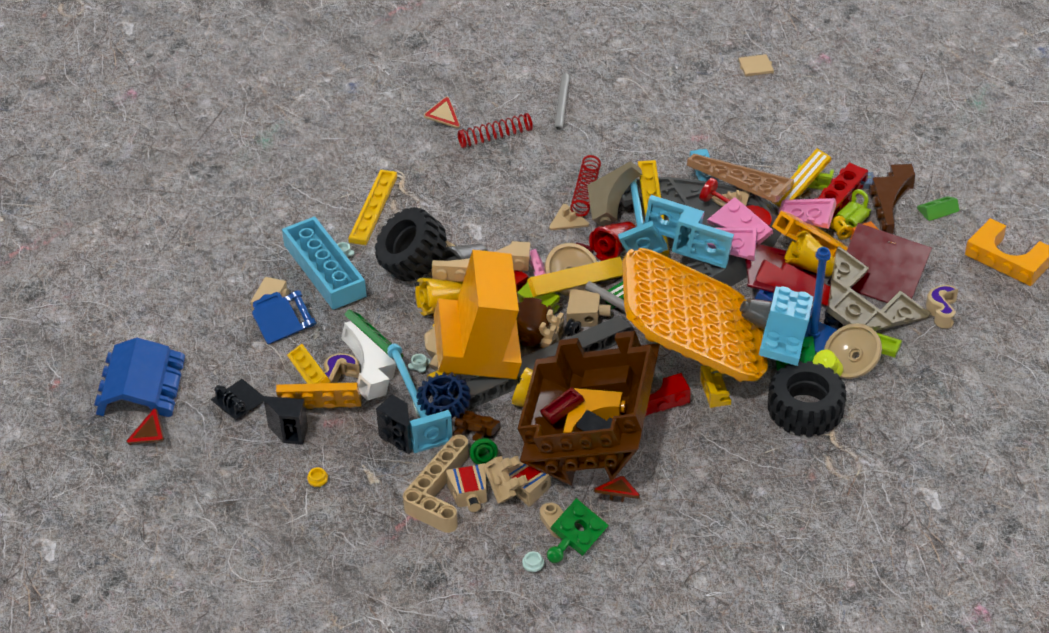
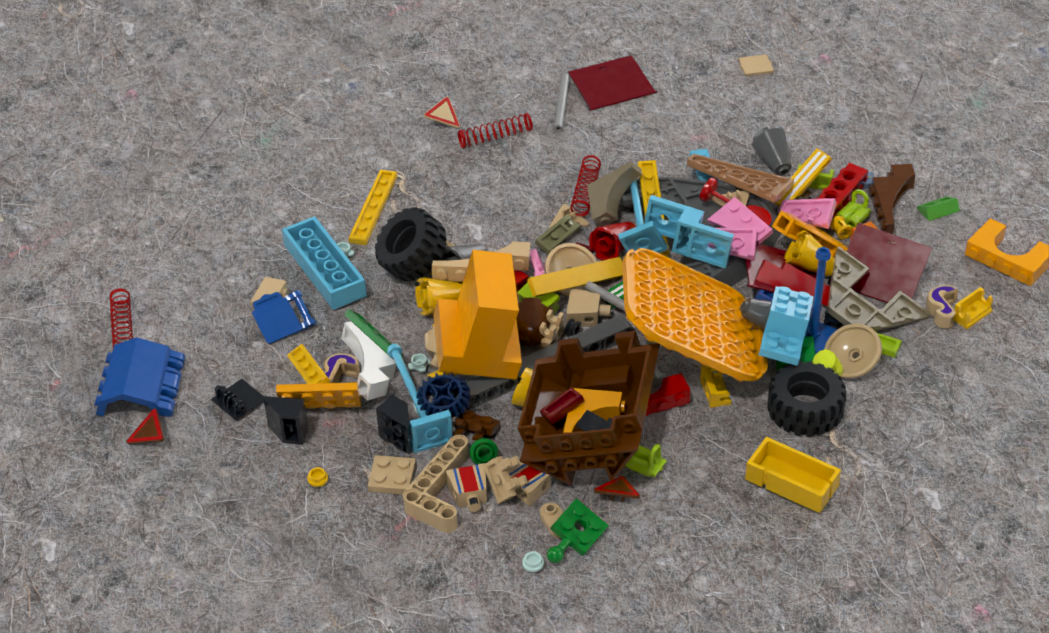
(112, 303): none -> red piece
(391, 474): none -> tan plate
(557, 234): none -> olive plate
(611, 82): none -> dark red piece
(647, 461): none -> lime piece
(773, 149): none -> dark grey cone
(793, 474): none -> yellow piece
(972, 308): none -> yellow hinge

